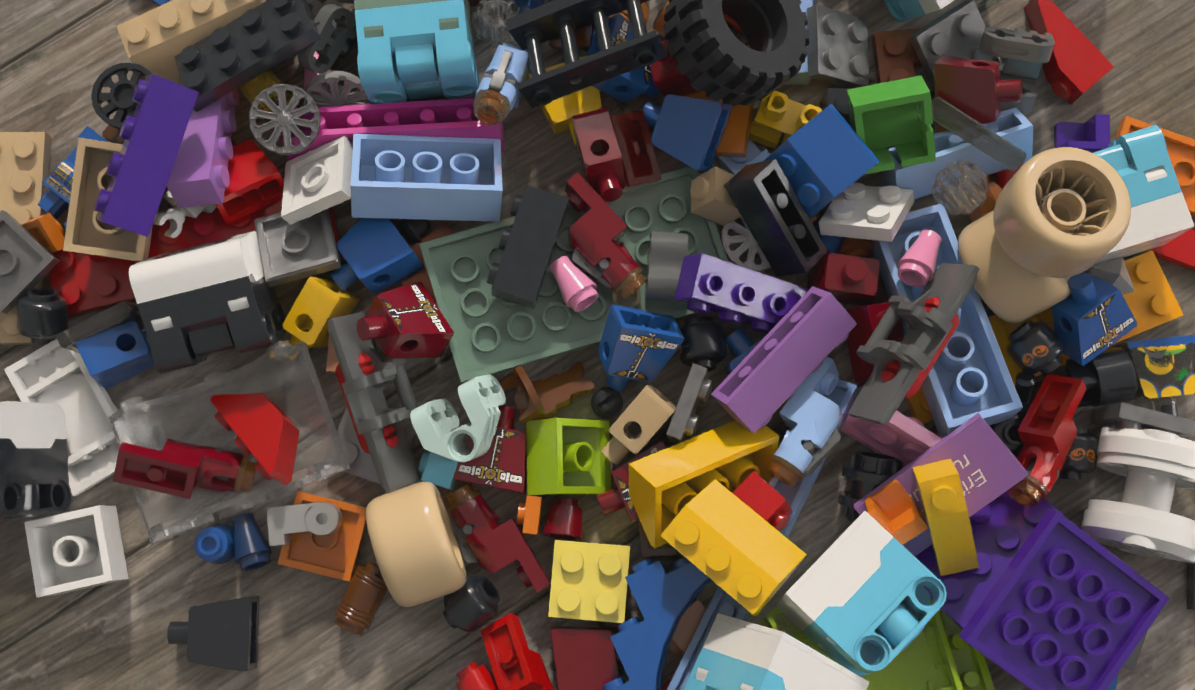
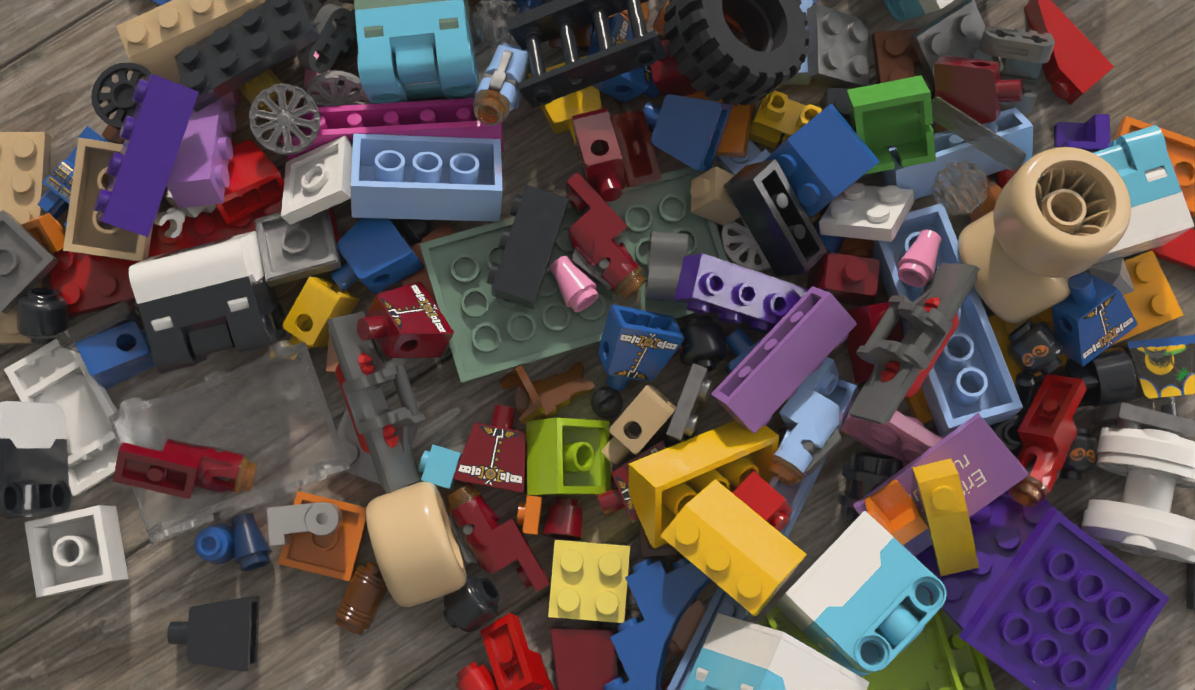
(261, 431): red slope -> none
(438, 418): light aqua piece -> none

